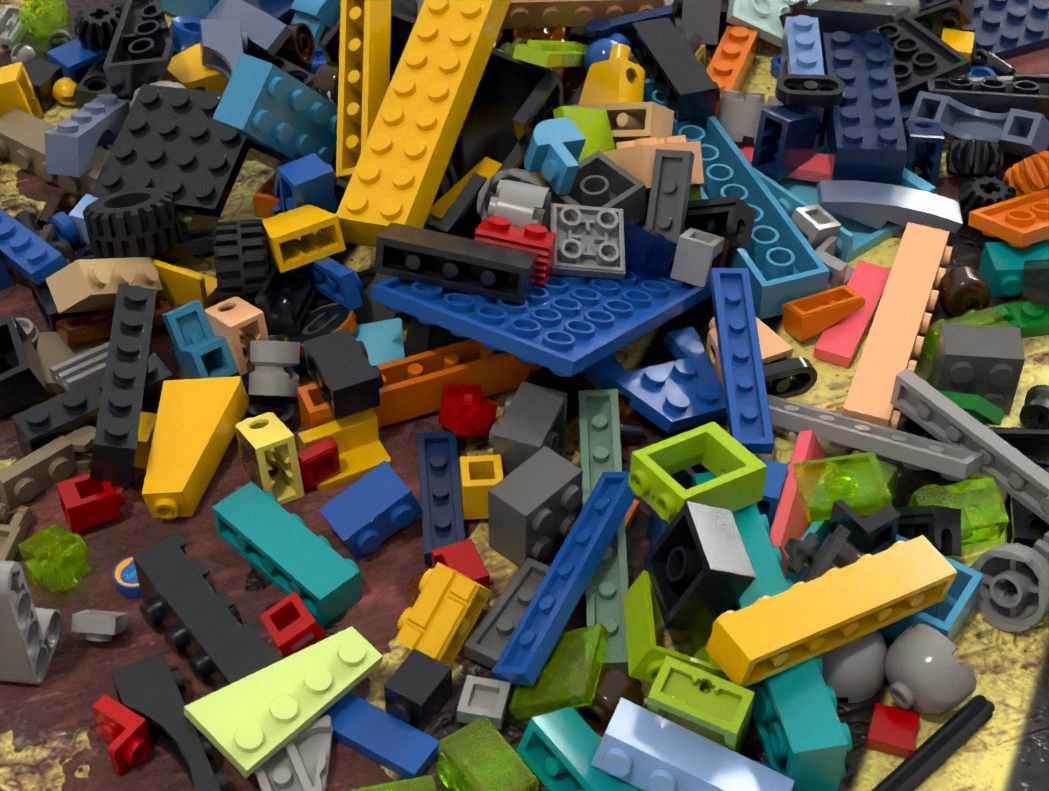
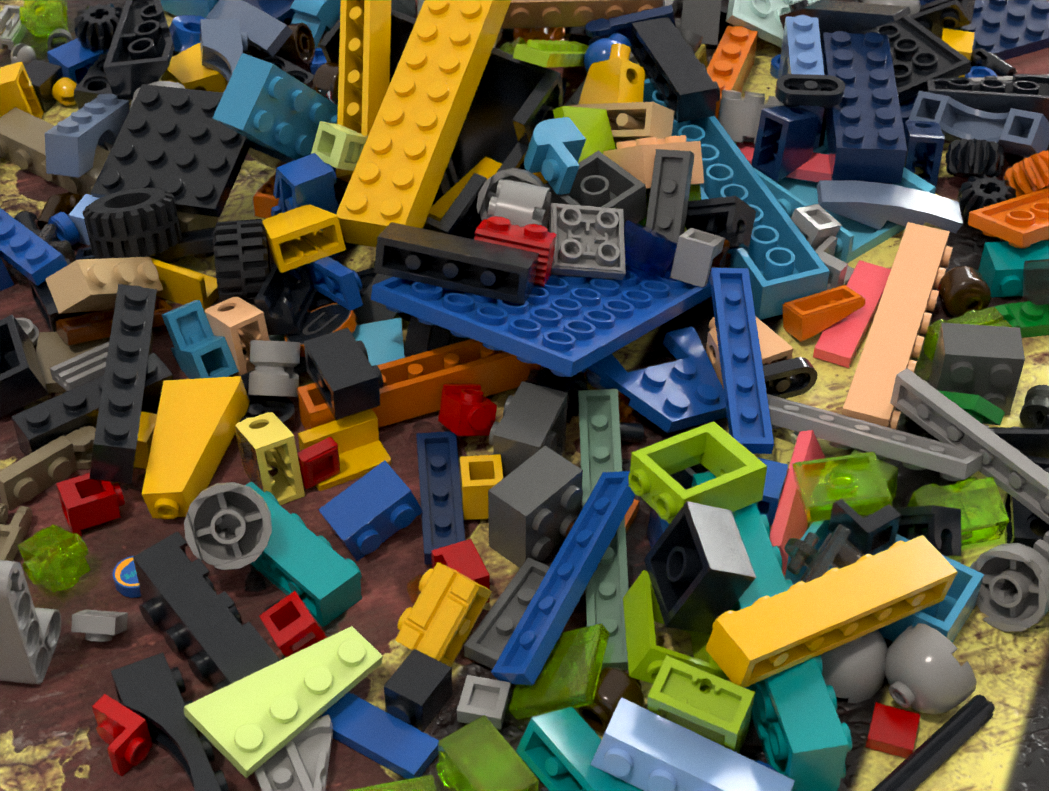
(228, 525): none -> light grey cylinder
(338, 145): none -> yellowish green brick

